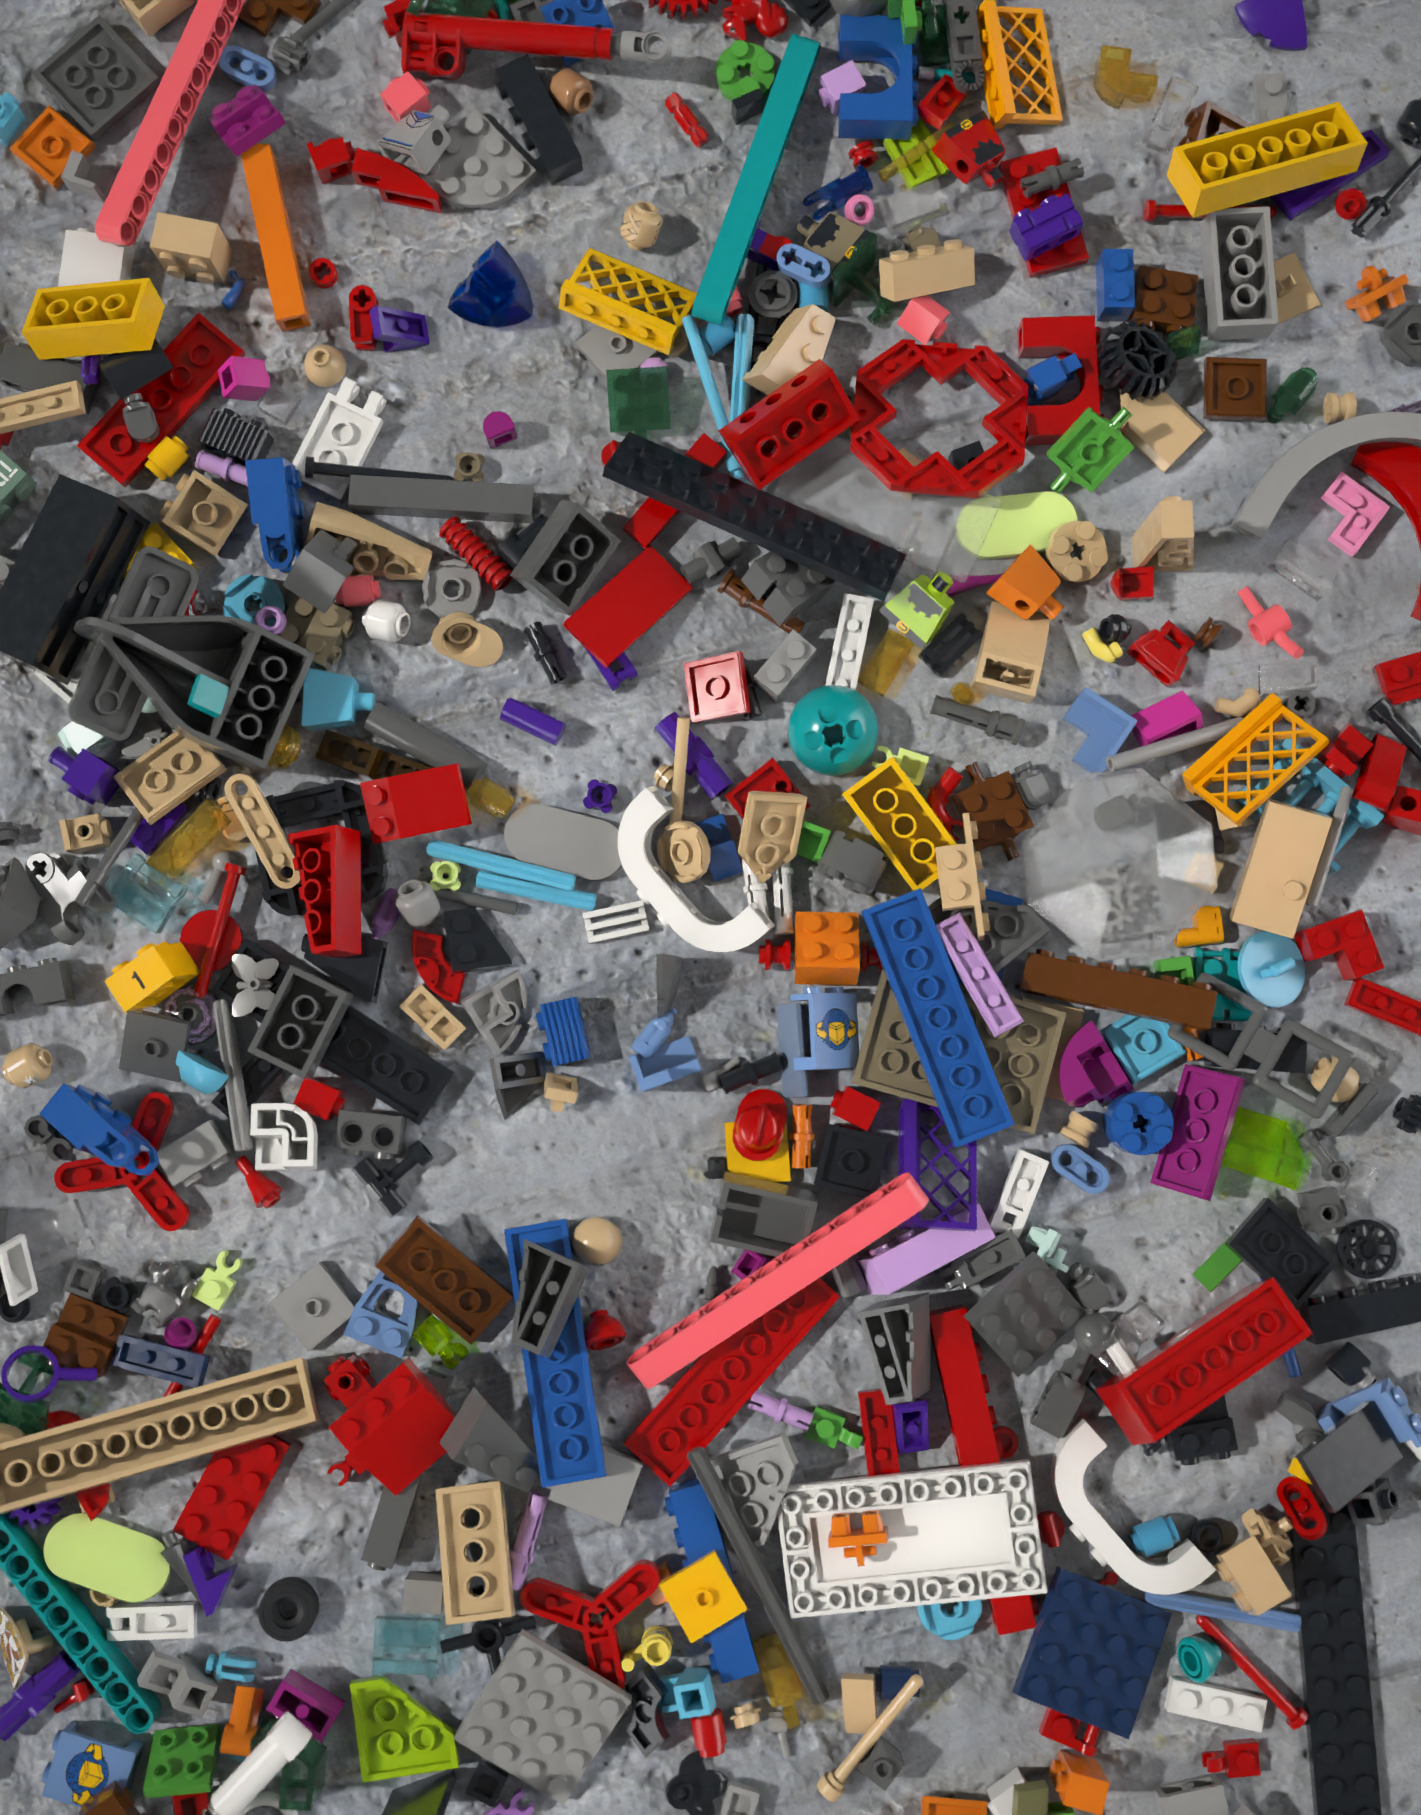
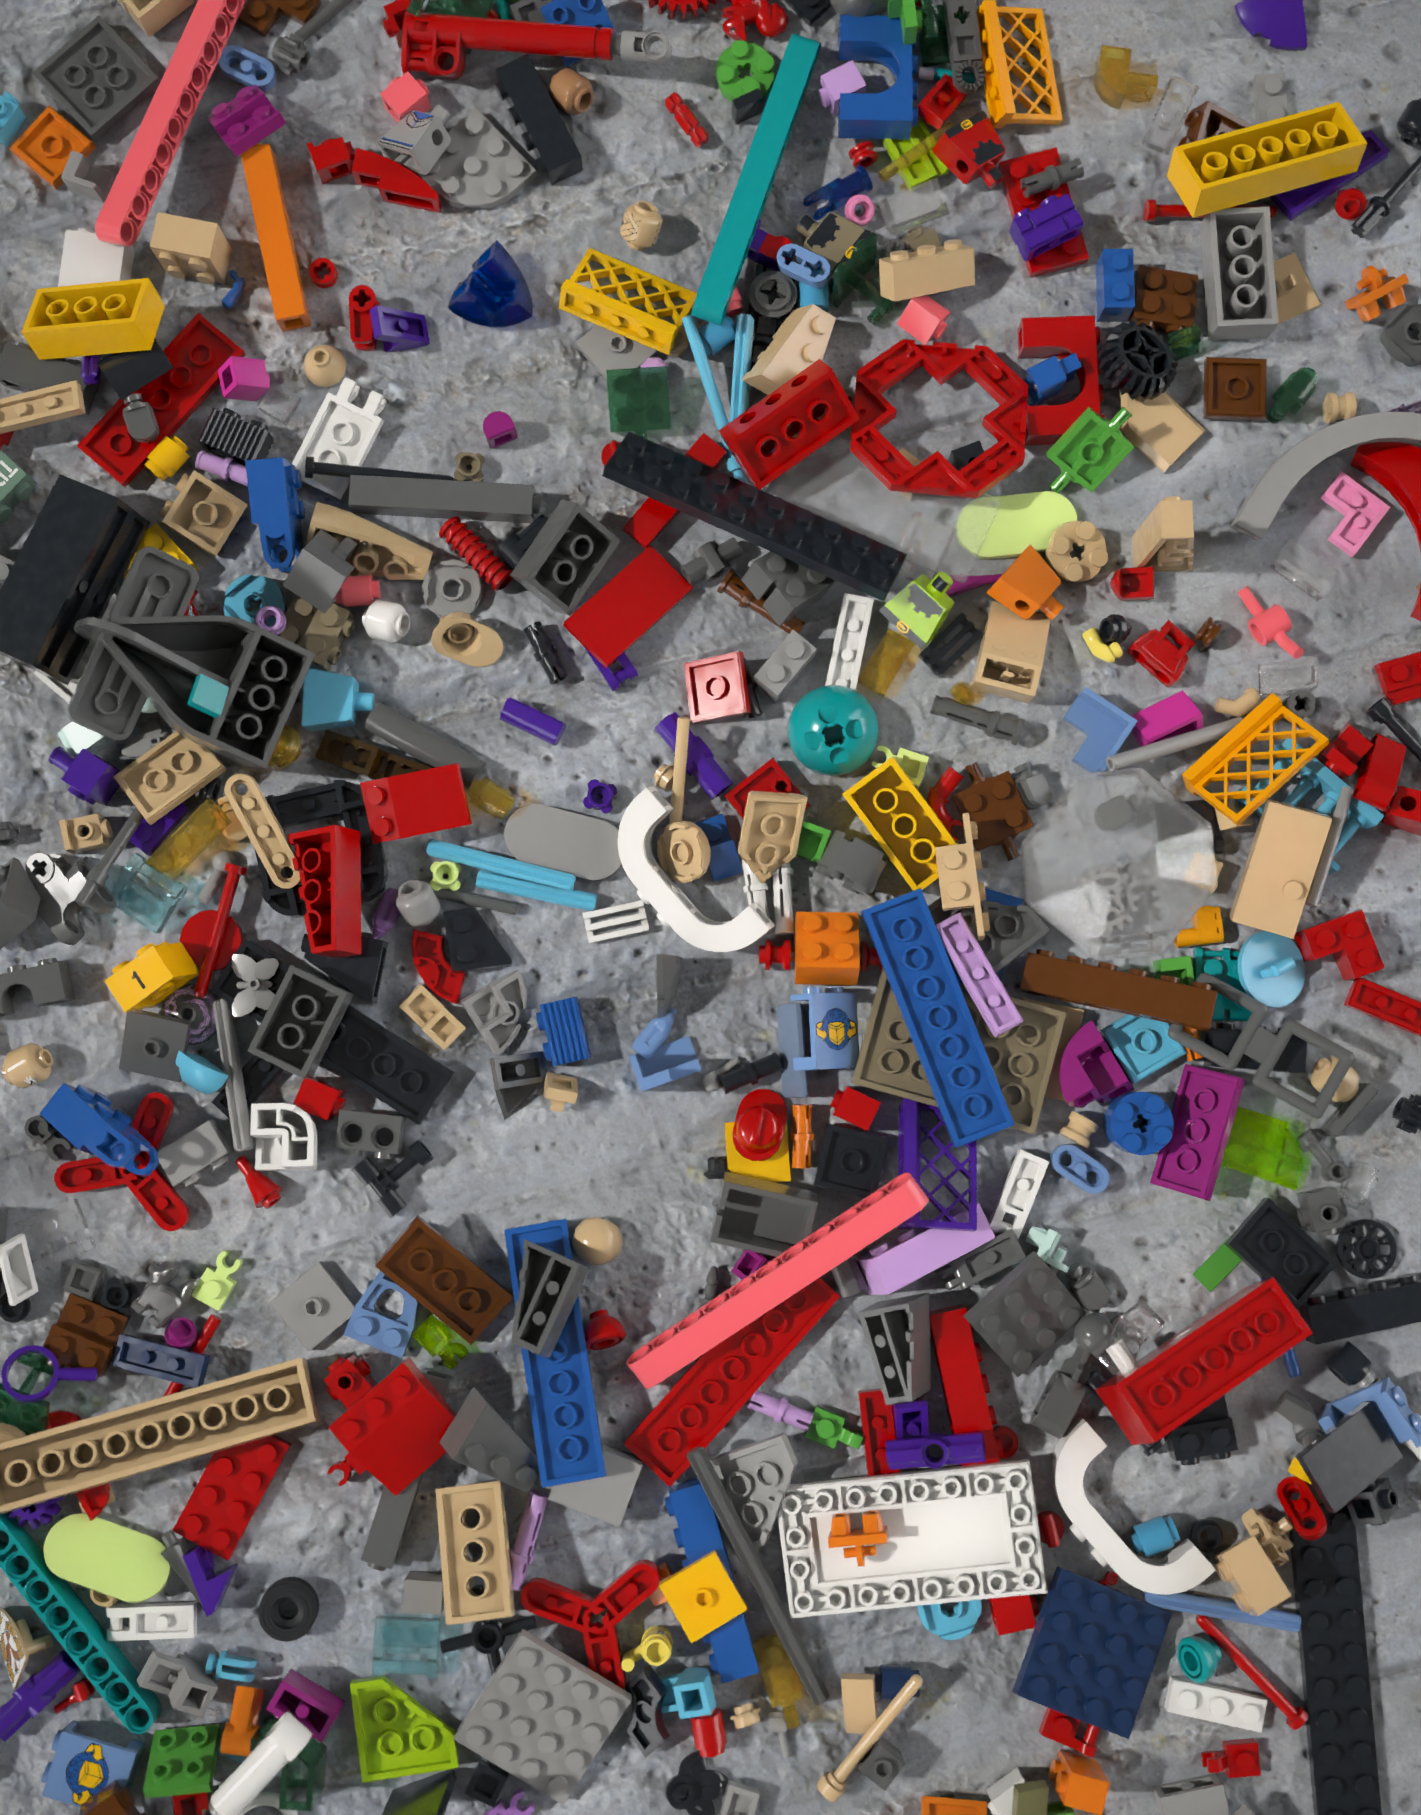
(957, 1449): none -> dark purple piece

